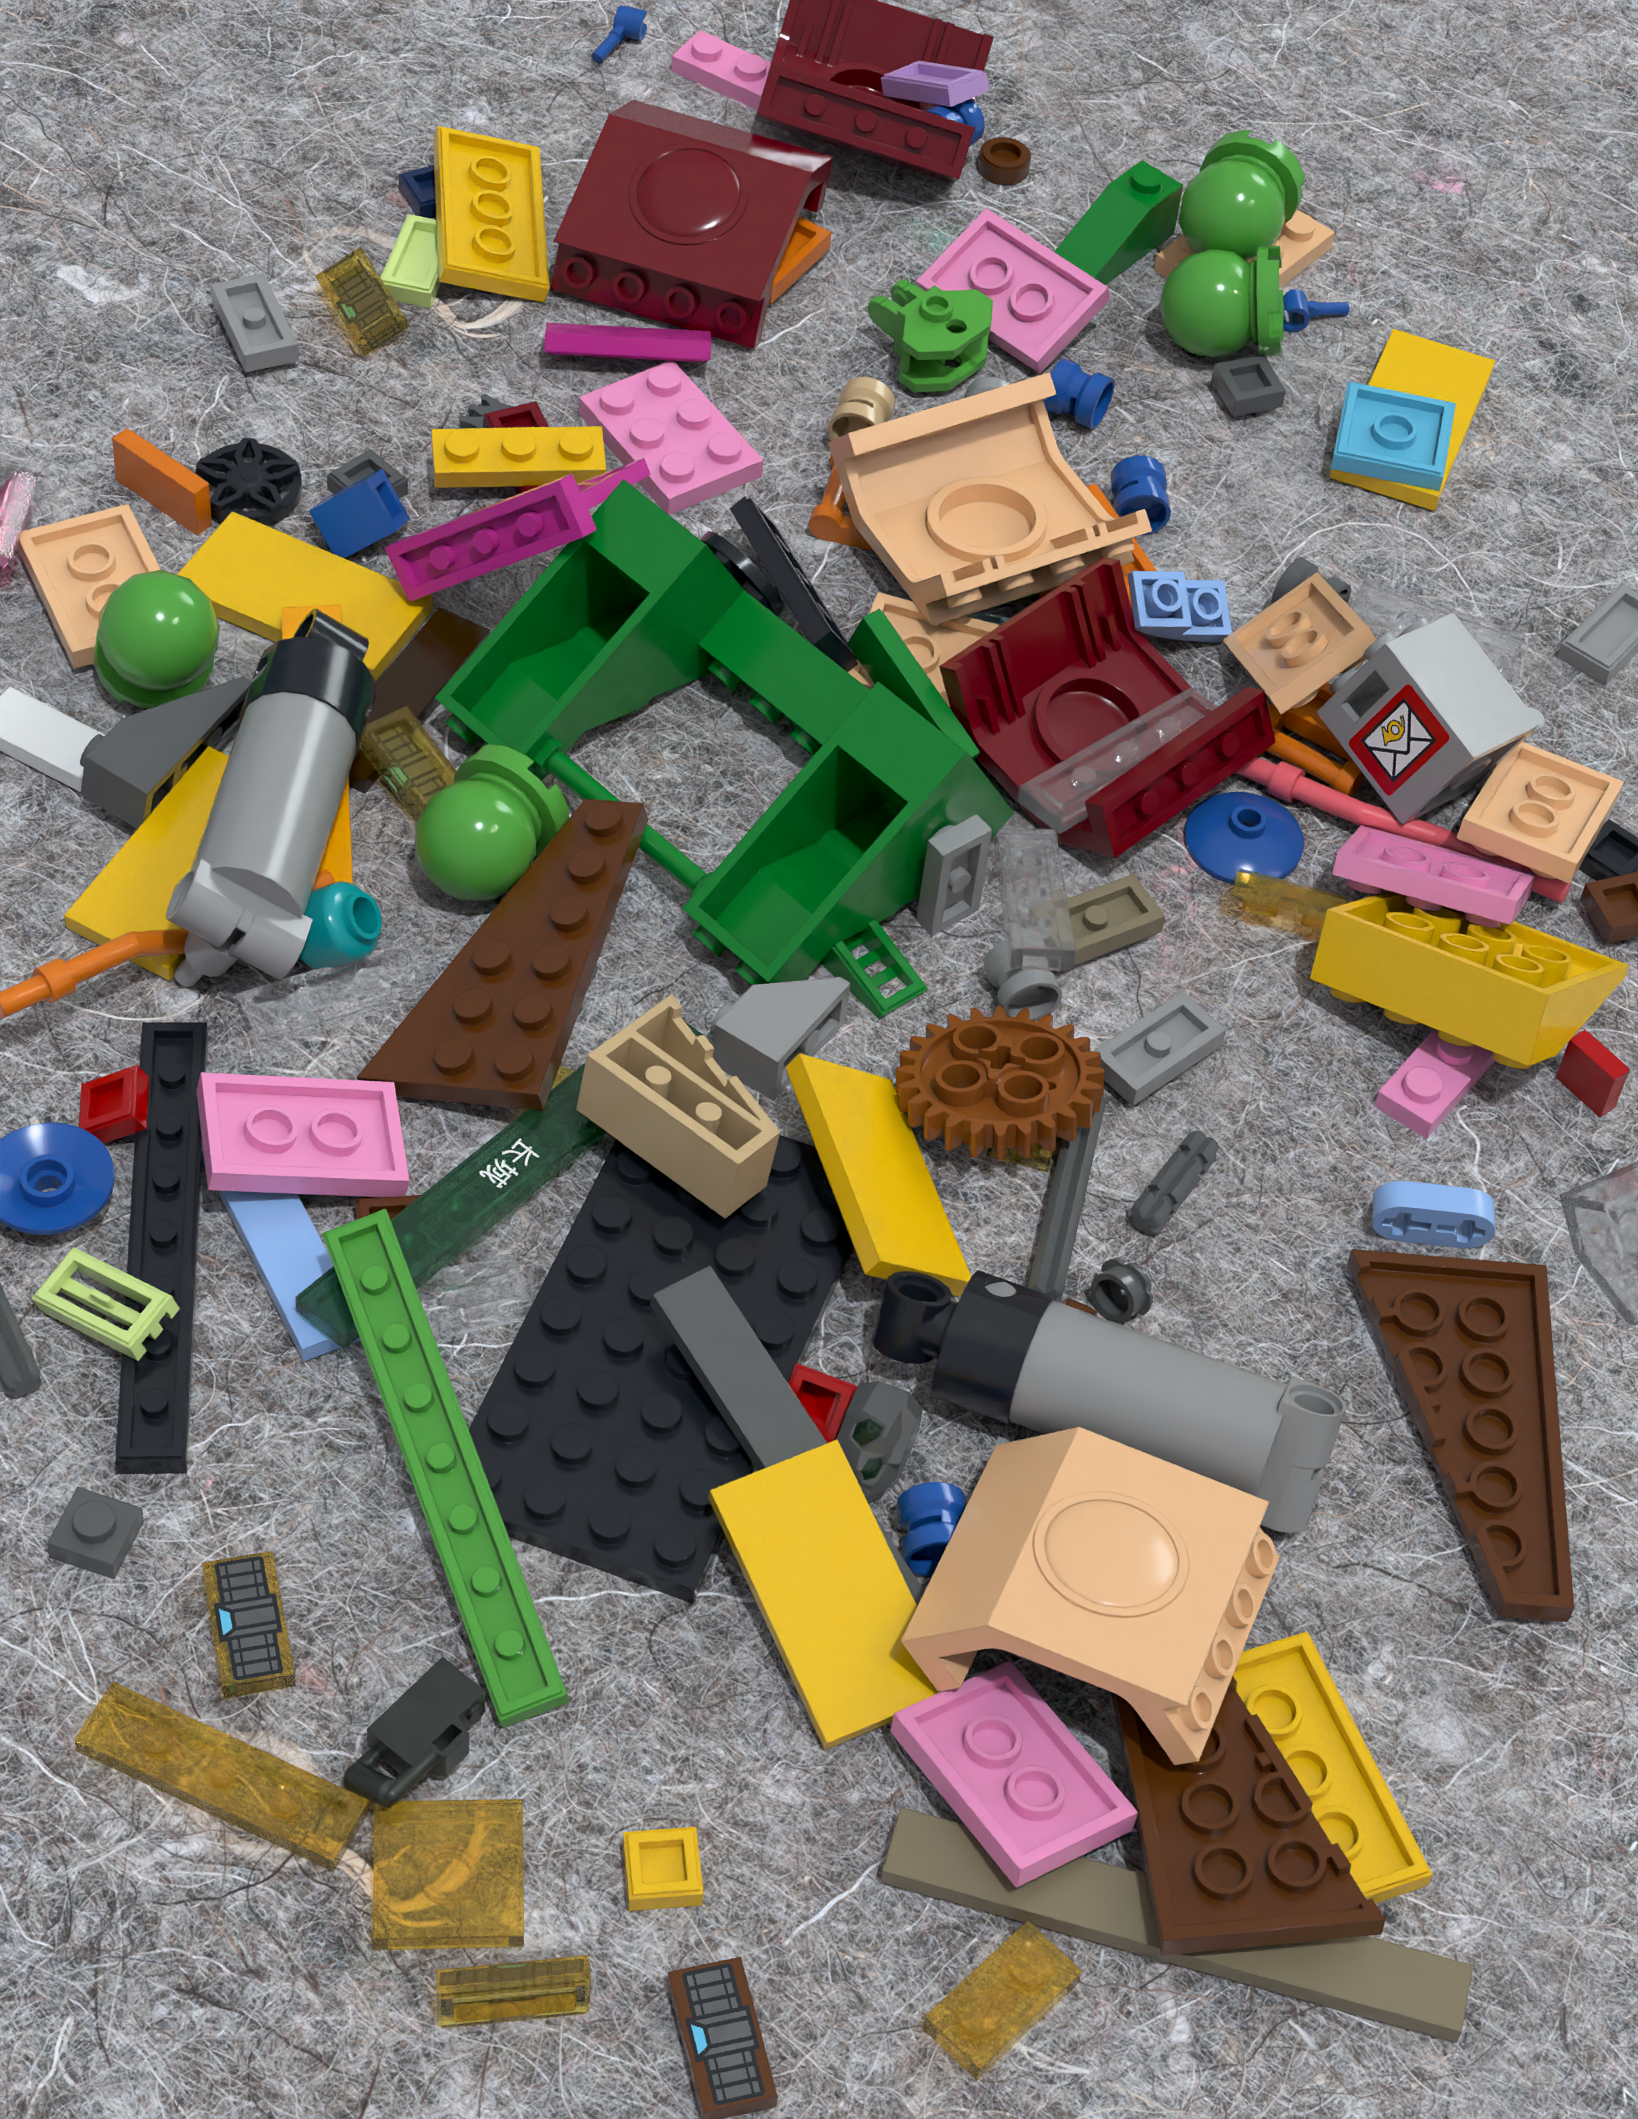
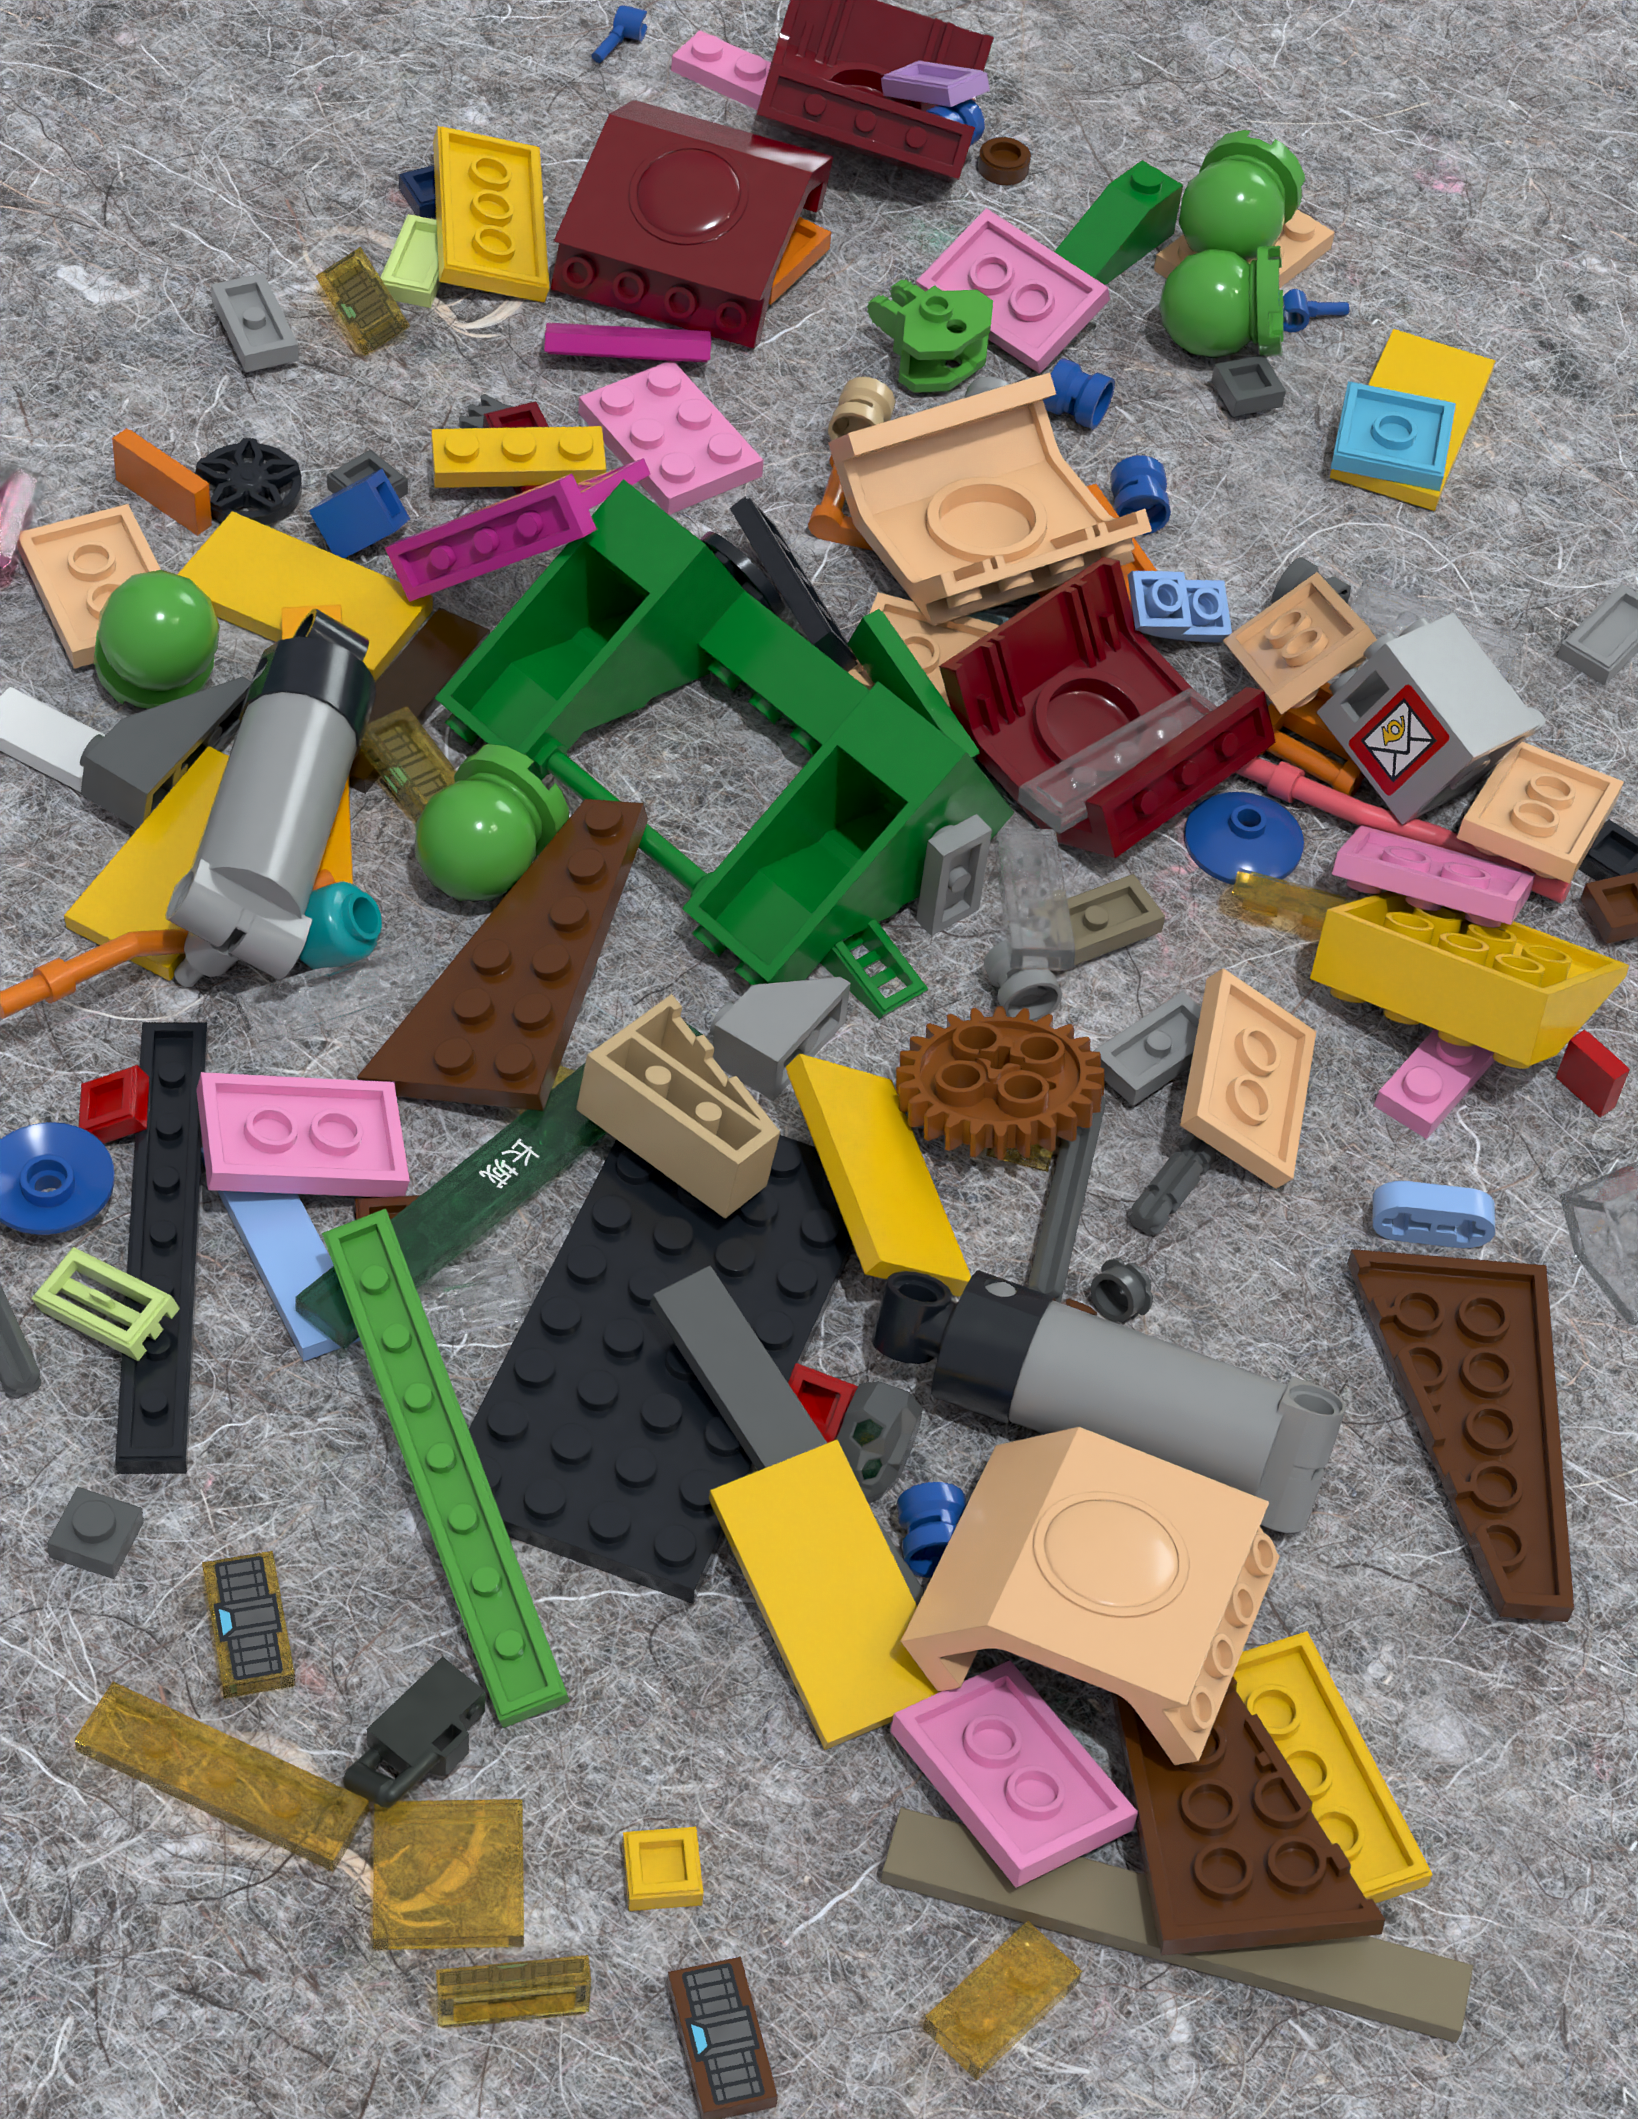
(1249, 1078): none -> light nougat plate

